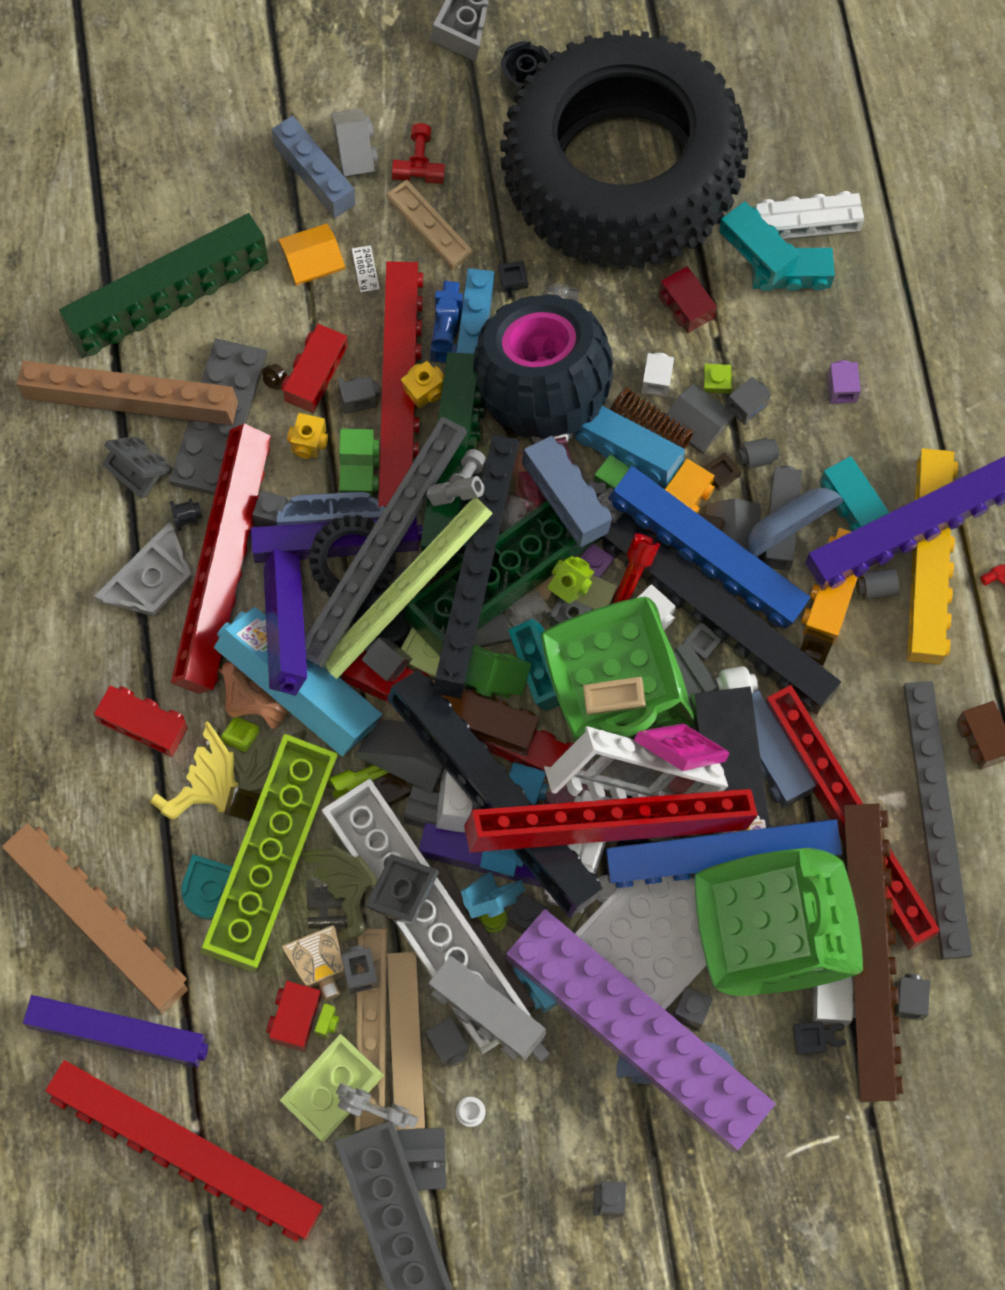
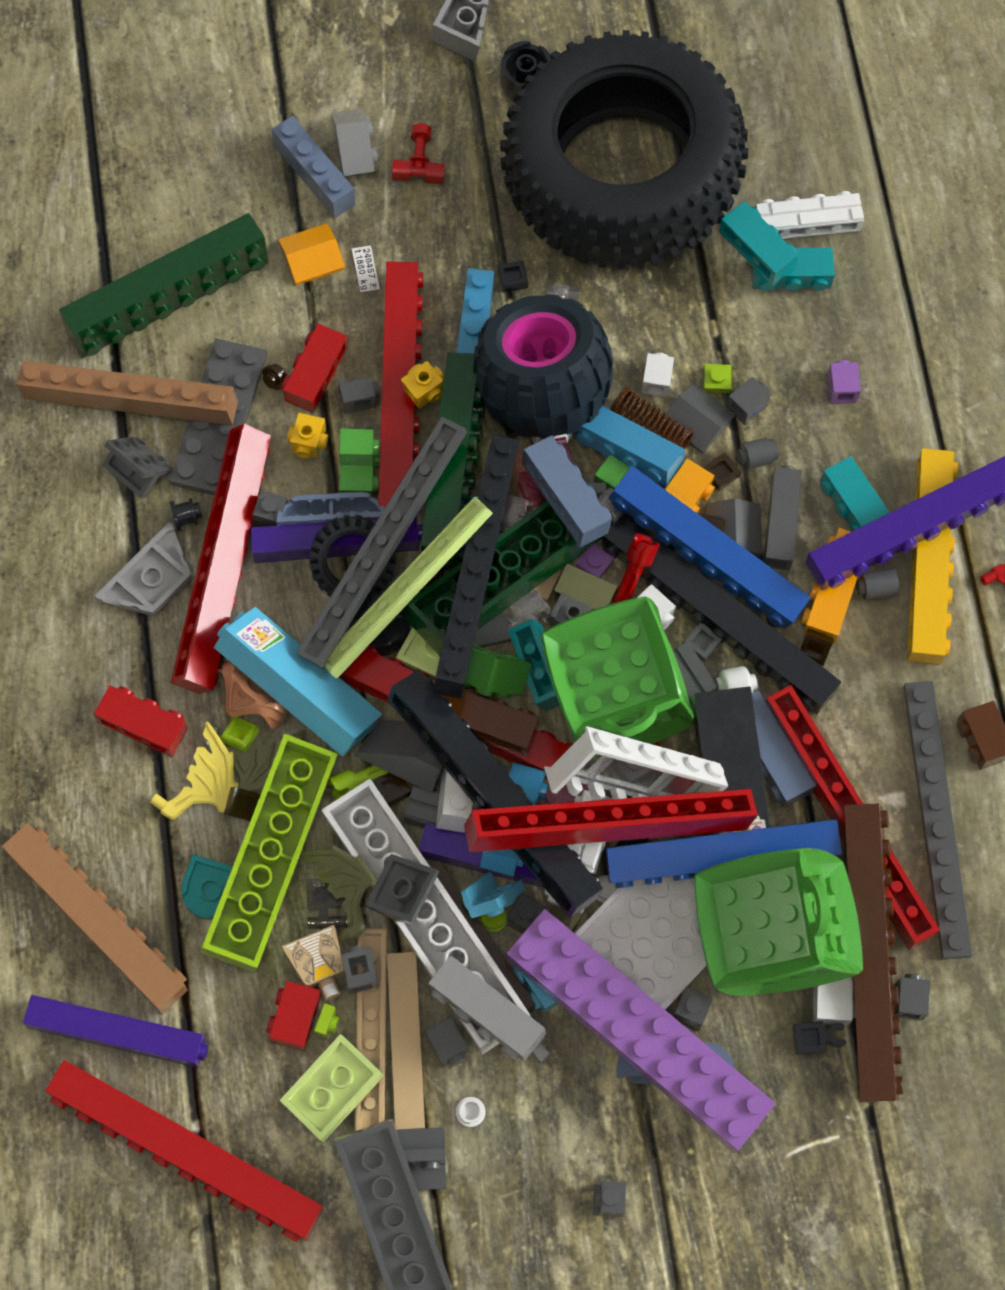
(284, 622): dark purple brick -> none
(357, 1100): light grey plant -> none
(386, 658): dark grey brick -> none
(429, 224): tan tile -> none
(447, 320): blue hips -> none
(460, 484): light grey bar -> none
(571, 579): lime brick -> none
(614, 696): tan tile -> none
(682, 746): dark pink tile -> none
(687, 300): dark red brick -> none
(791, 518): sand blue brick -> none

